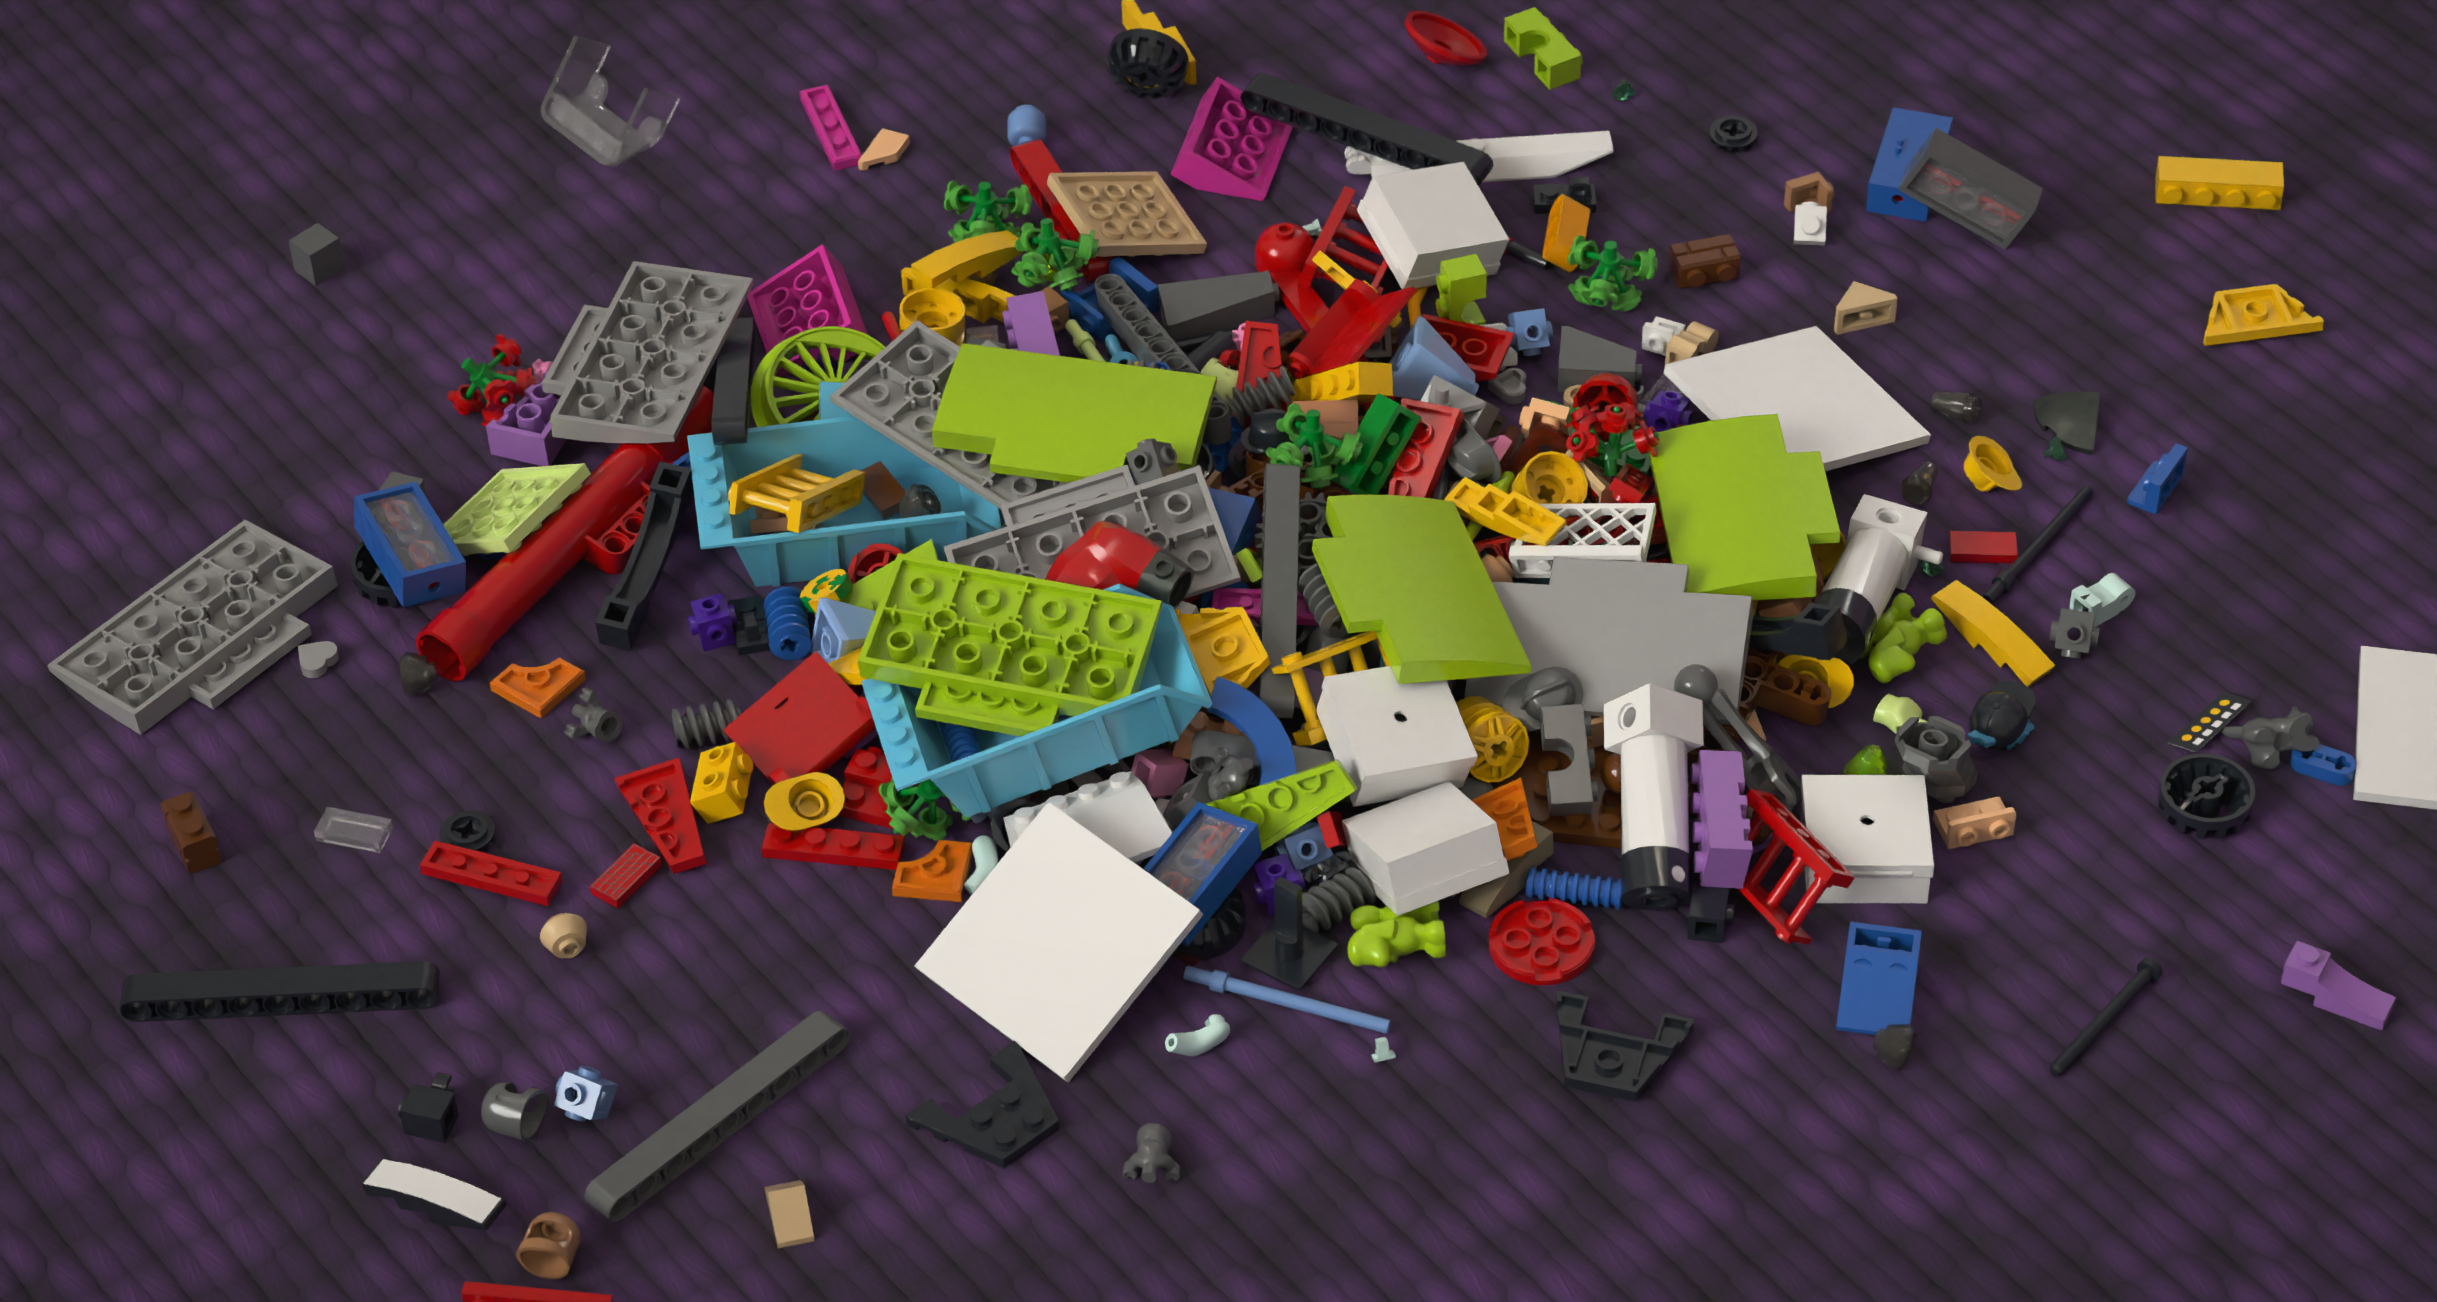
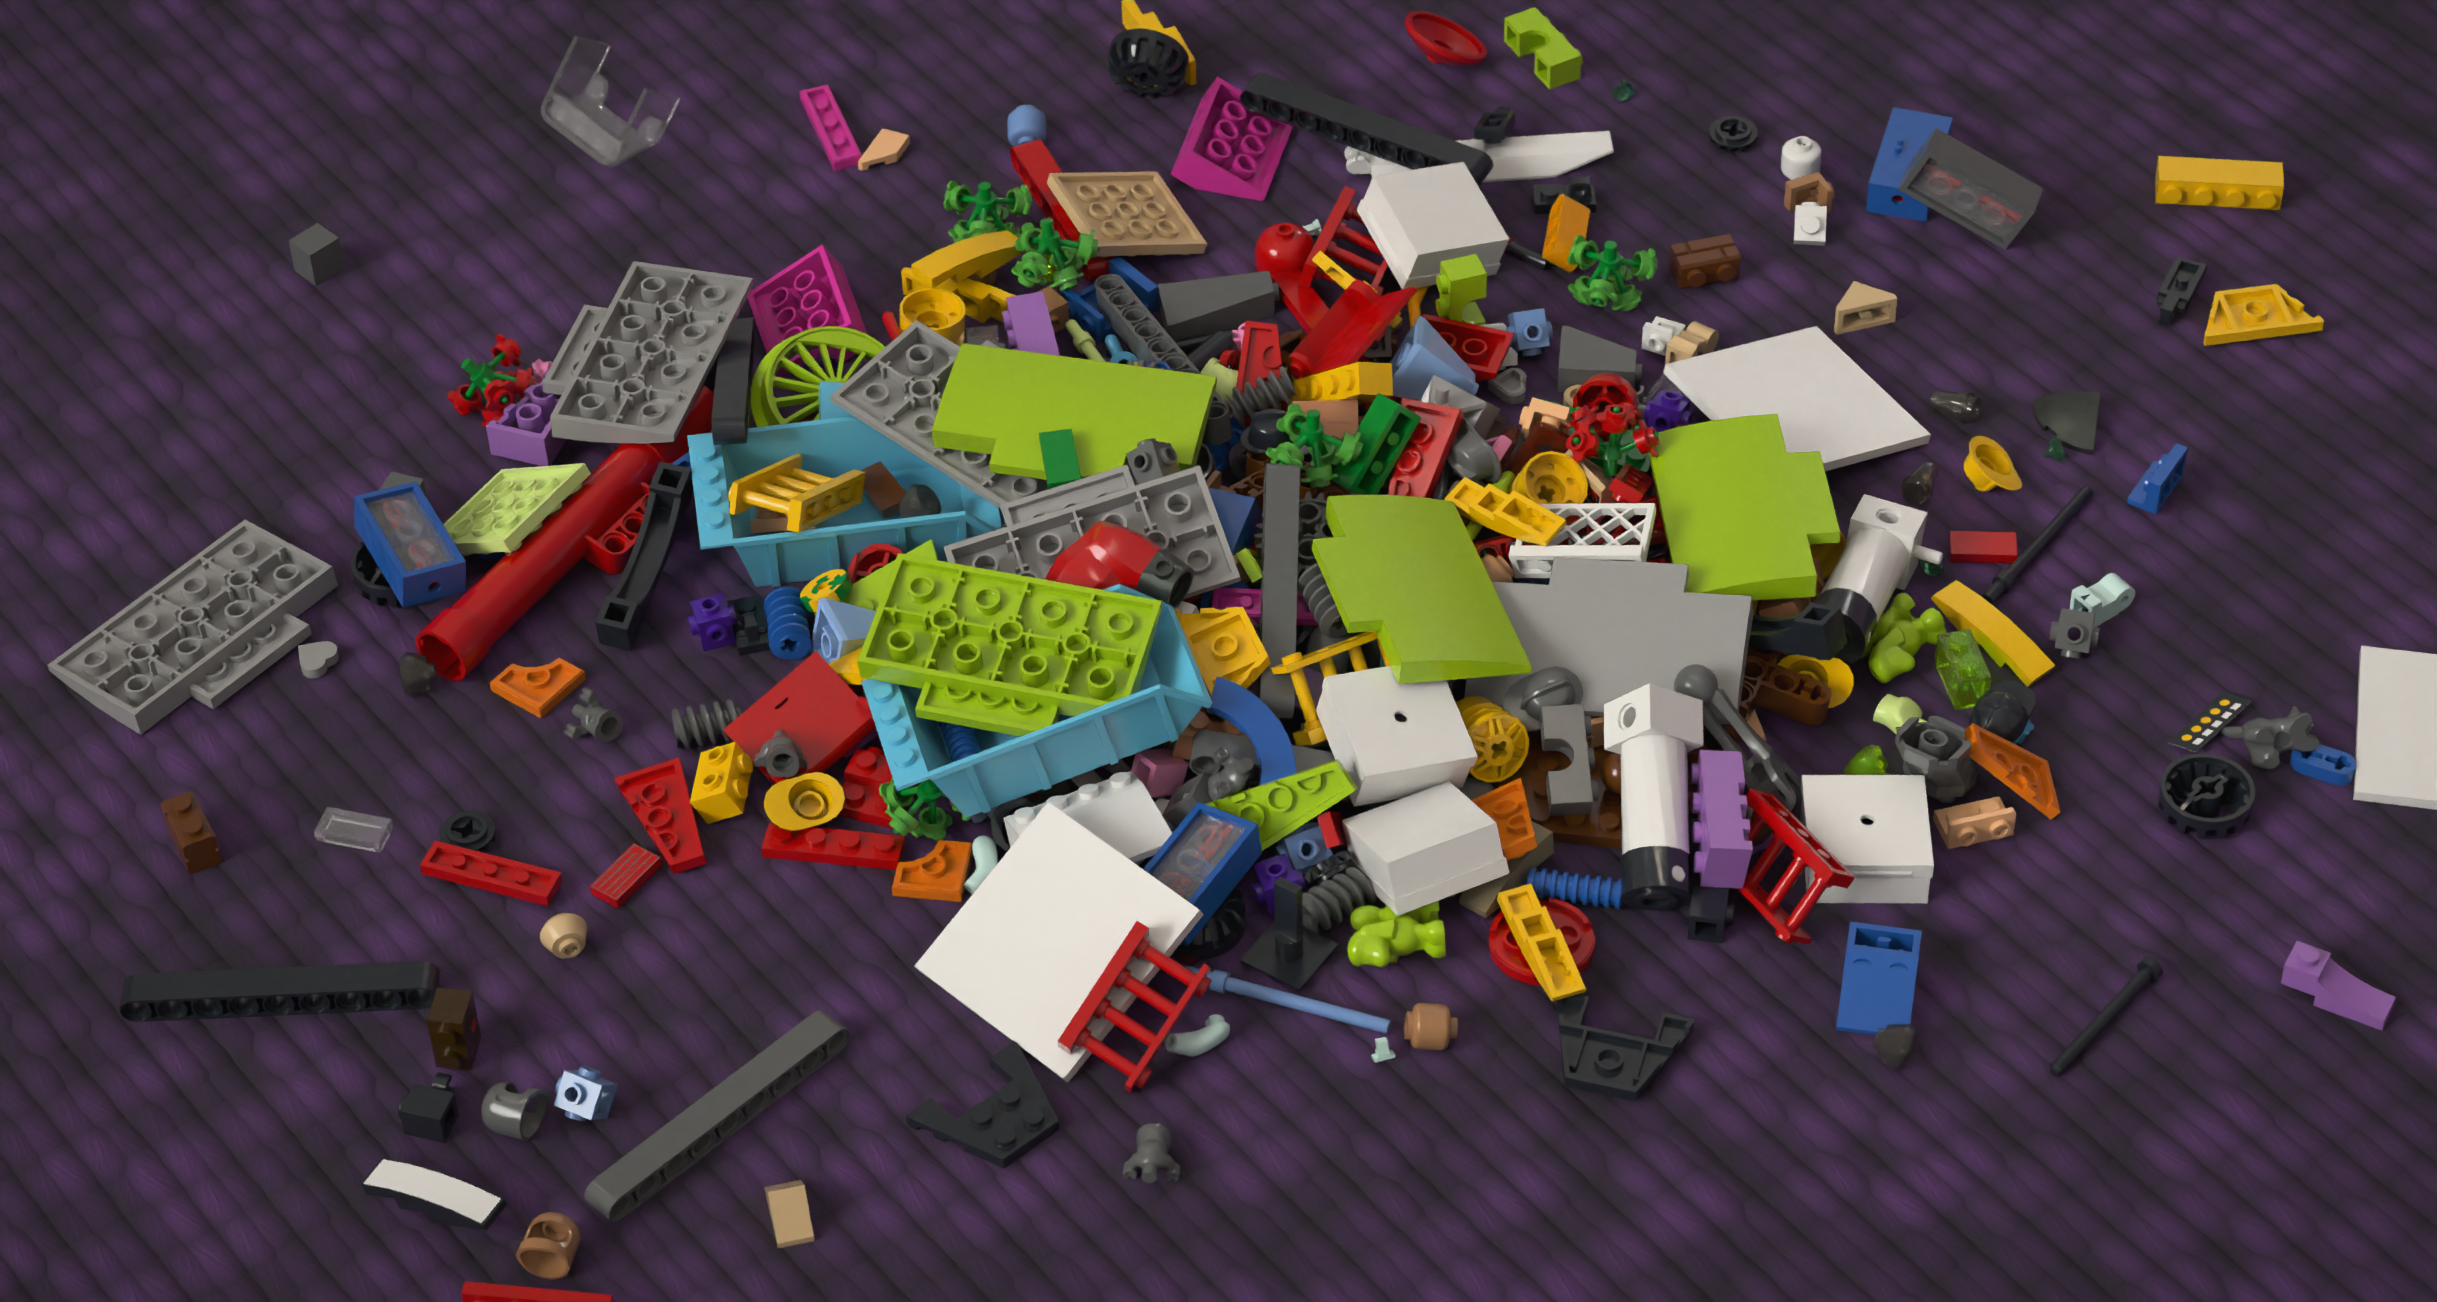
(454, 1029): none -> dark brown brick
(781, 756): none -> dark grey piece
(1059, 457): none -> green tile
(1119, 976): none -> red fence
(1430, 1026): none -> medium nougat head
(1495, 126): none -> black hinge
(1541, 943): none -> yellow slope
(1800, 157): none -> white head
(1961, 668): none -> clear neon green brick
(2016, 768): none -> orange wing
(2179, 288): none -> black hinge

